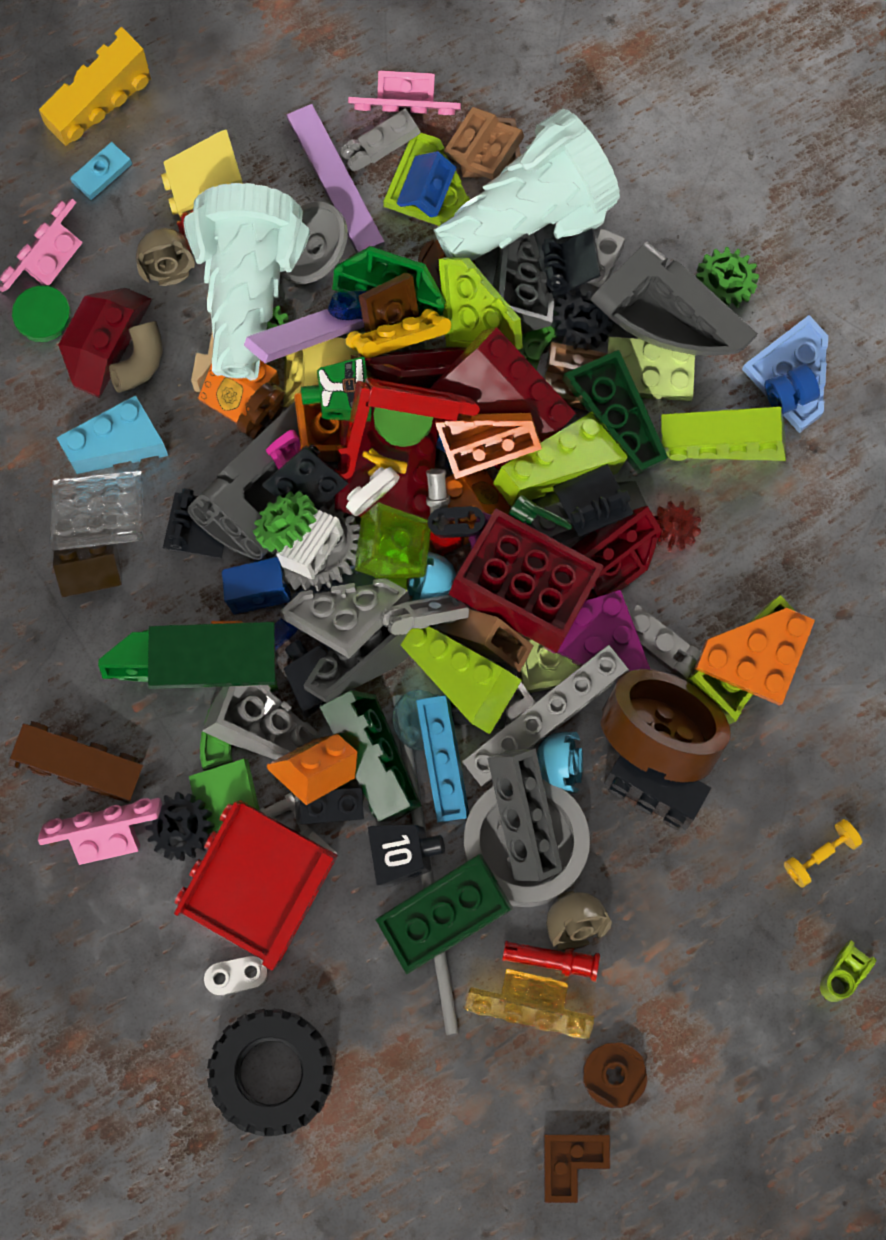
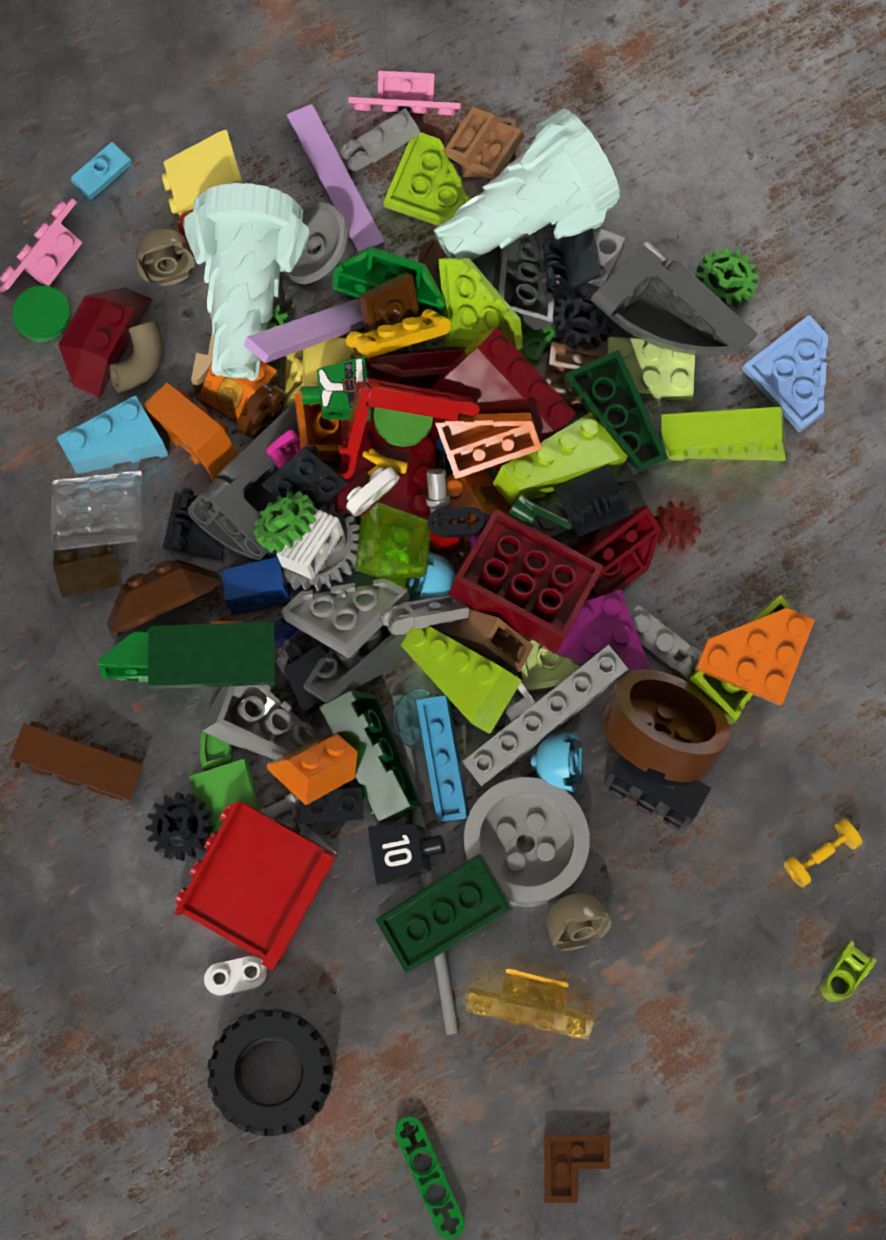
(97, 88): yellow wedge -> none
(103, 832): bright pink bracket -> none
(158, 593): none -> reddish brown wedge
(191, 428): none -> orange wedge
(346, 305): clear blue beam -> none
(425, 1179): none -> green beam
(427, 183): blue panel -> none
(525, 815): dark grey brick -> none
(567, 962): red pin -> none
(633, 1073): reddish brown plate -> none
(795, 388): blue wheel -> none

